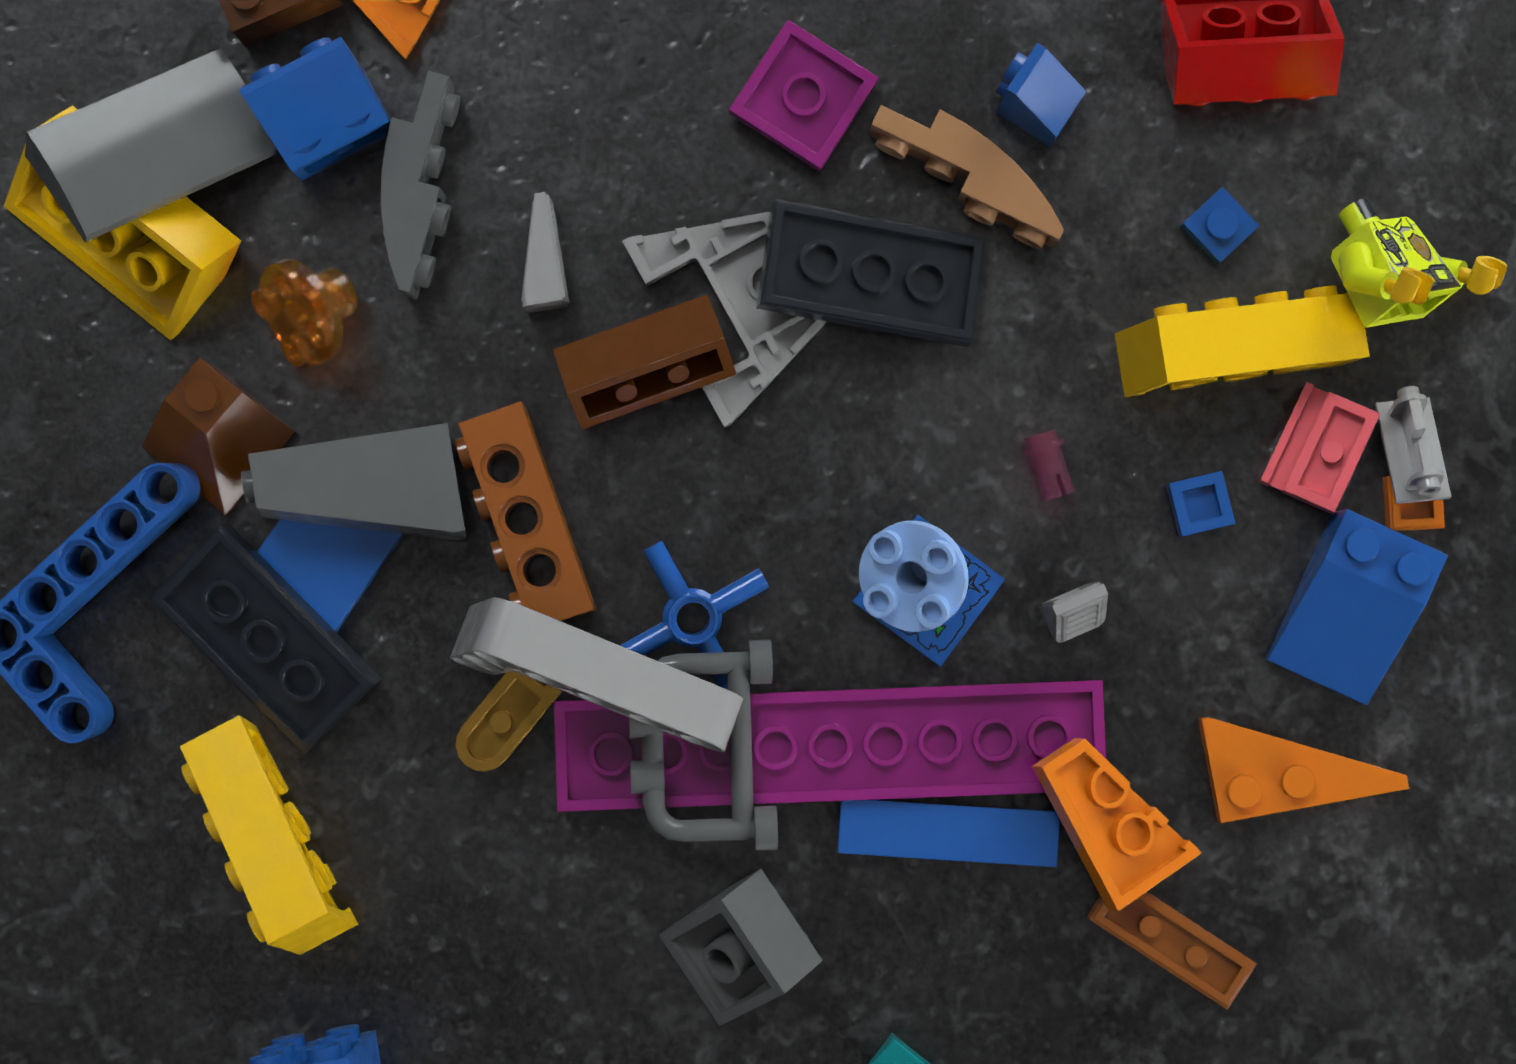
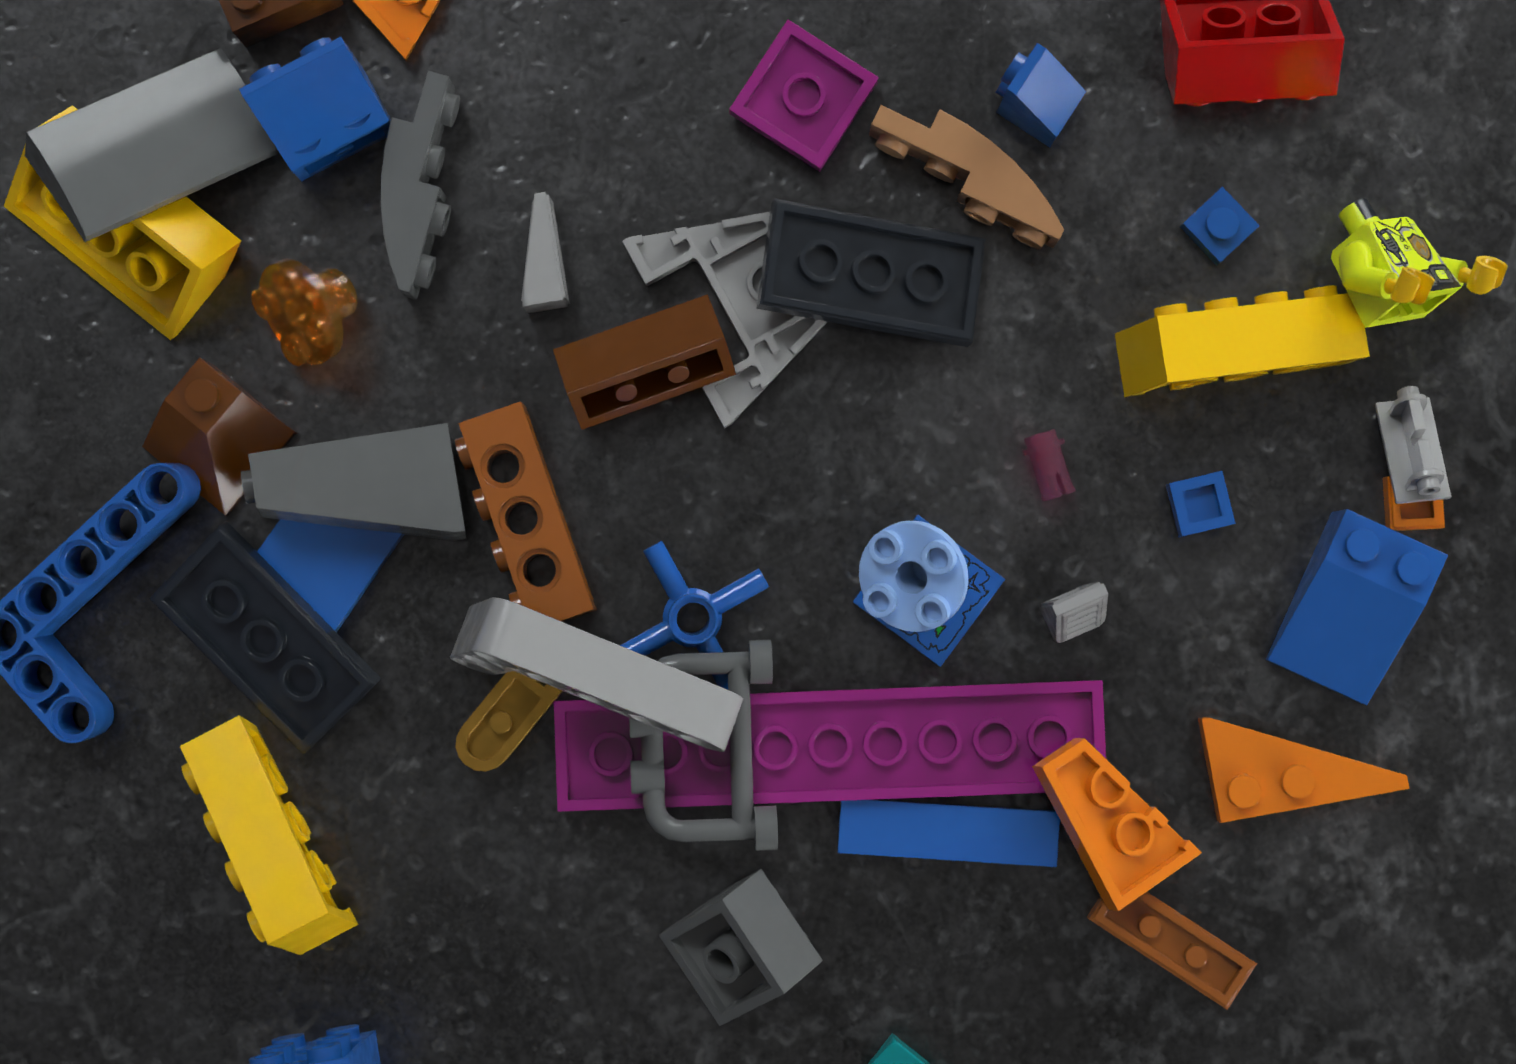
(1320, 448): coral plate -> none

